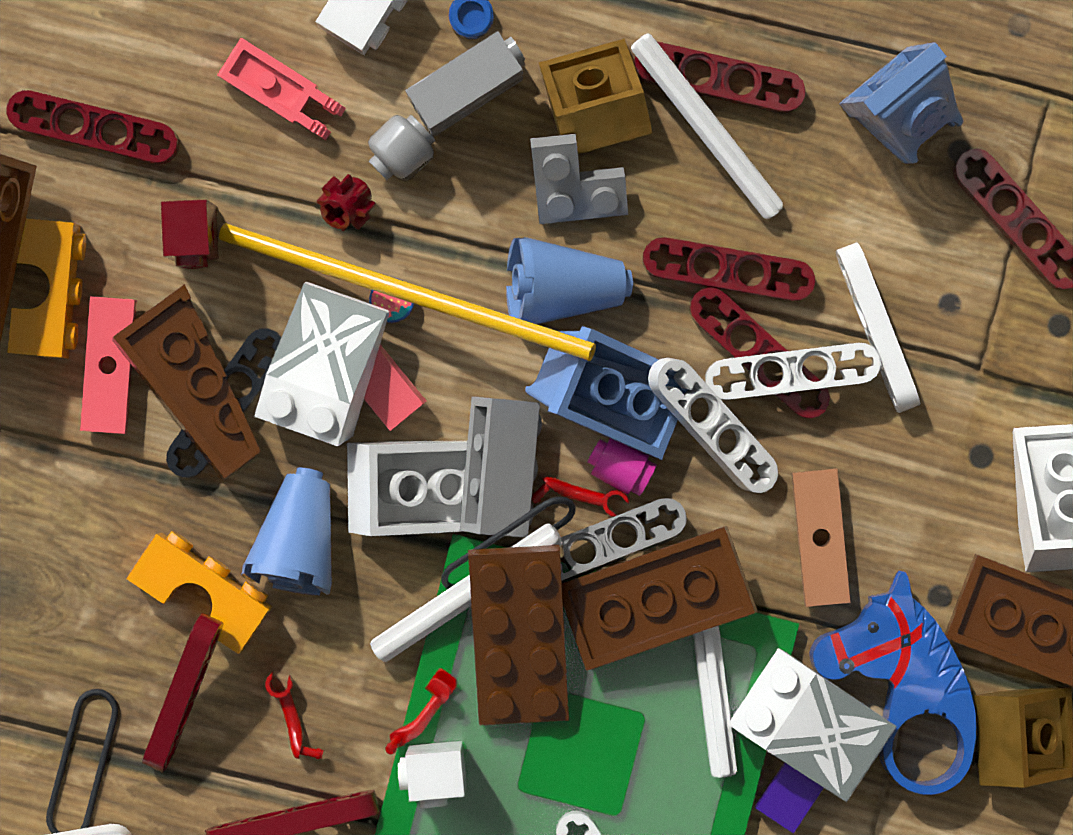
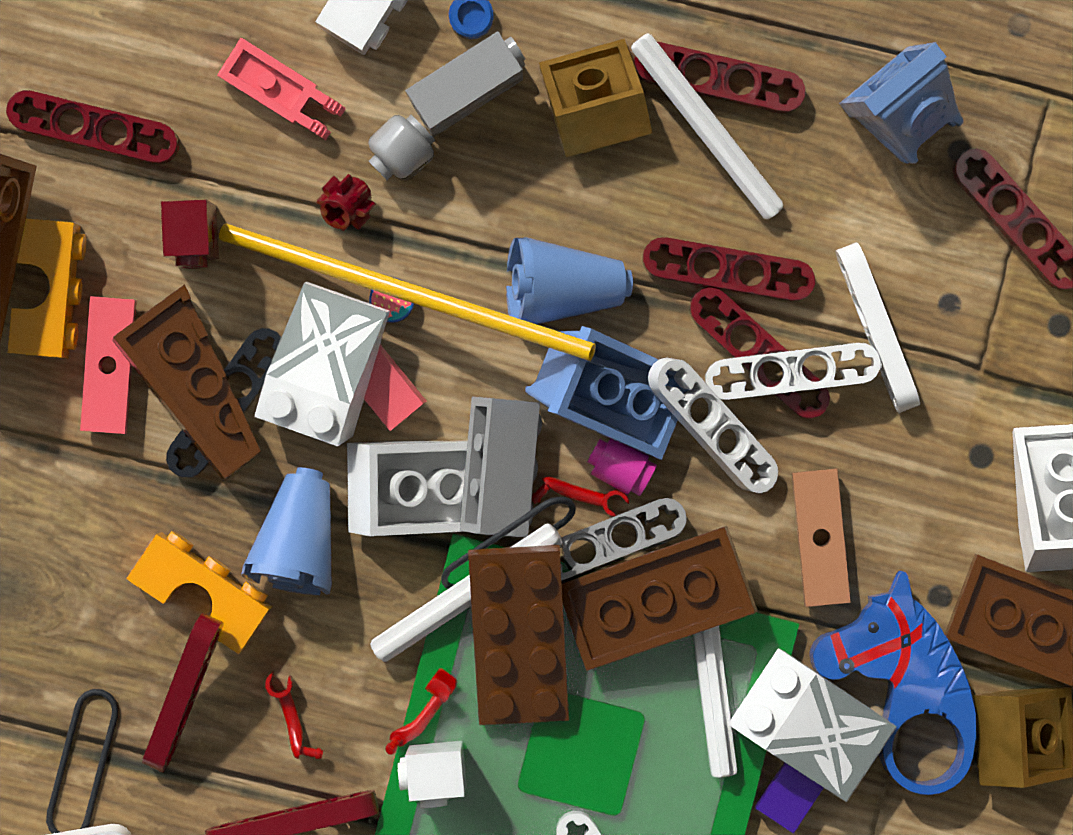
(569, 194): light grey plate -> none

